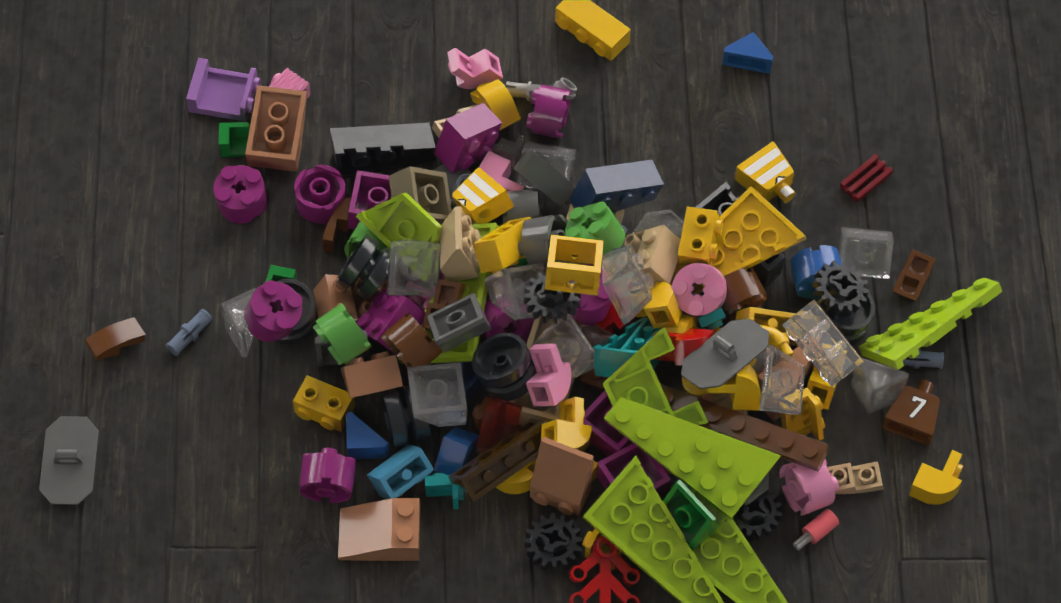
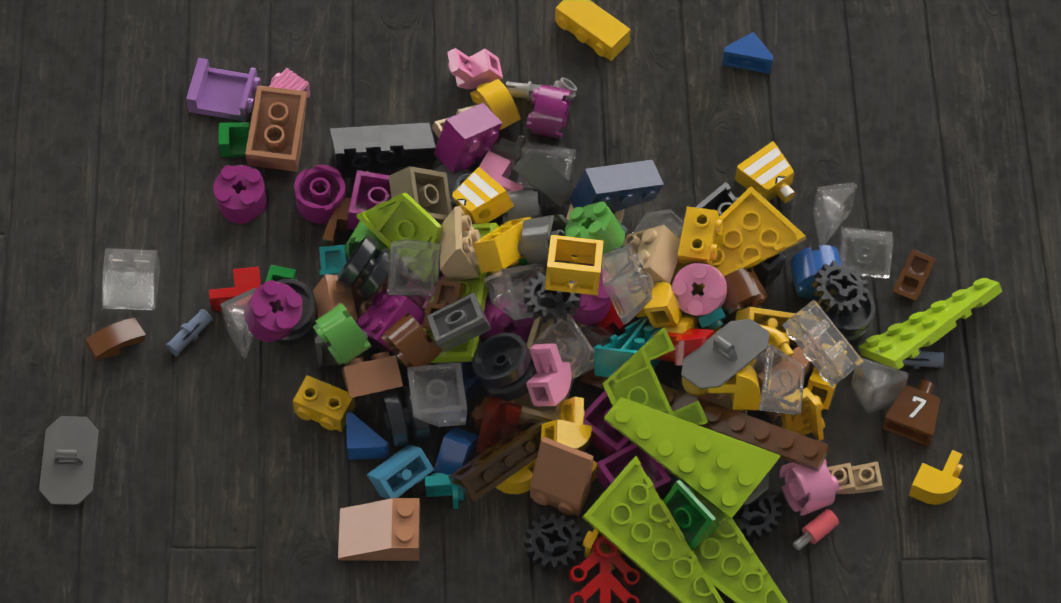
(130, 279): none -> clear slope
(244, 280): none -> red brick
(327, 476): magenta brick -> none
(332, 259): none -> teal bracket
(832, 207): none -> clear slope
(879, 165): dark red tile -> none

